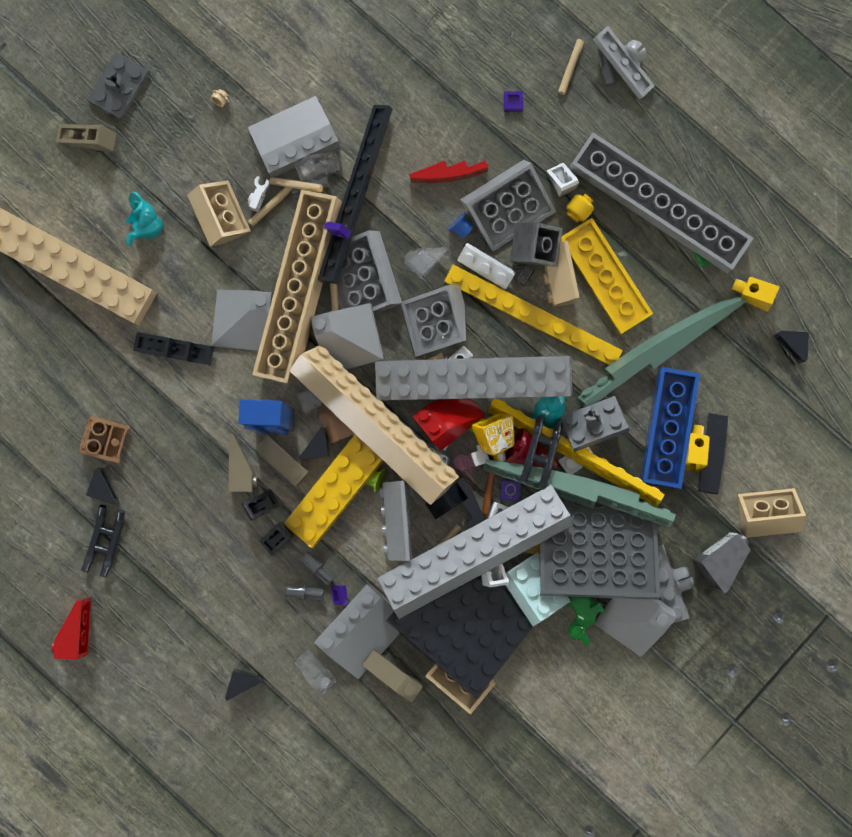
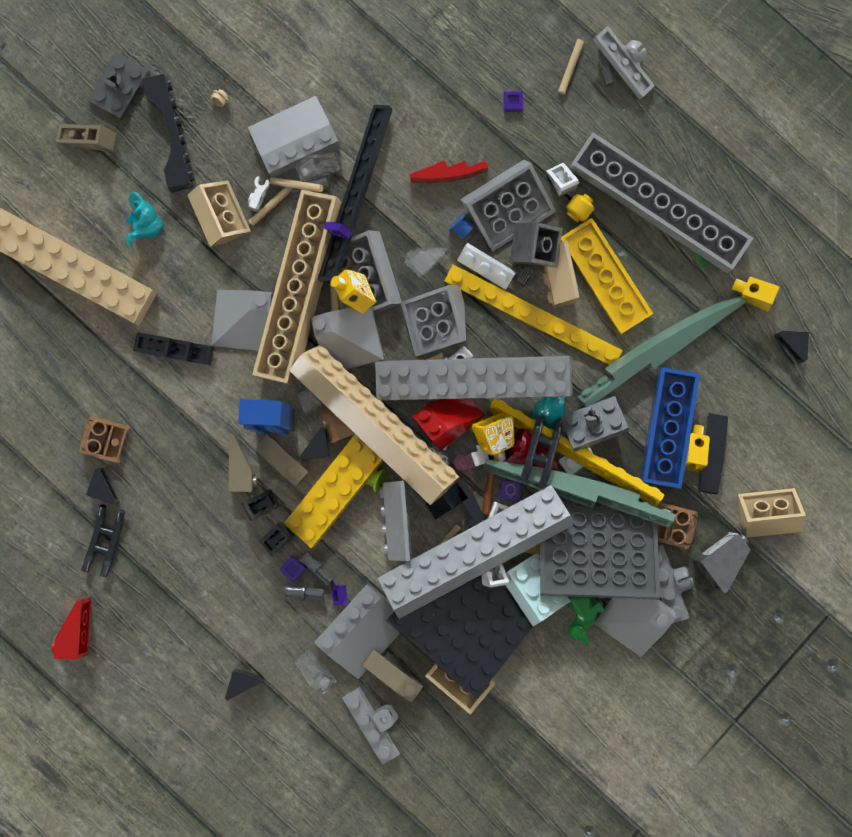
(177, 170): none -> black arch
(292, 568): none -> dark purple tile
(354, 290): none -> yellow torso
(373, 723): none -> light grey plate
(681, 530): none -> medium nougat slope

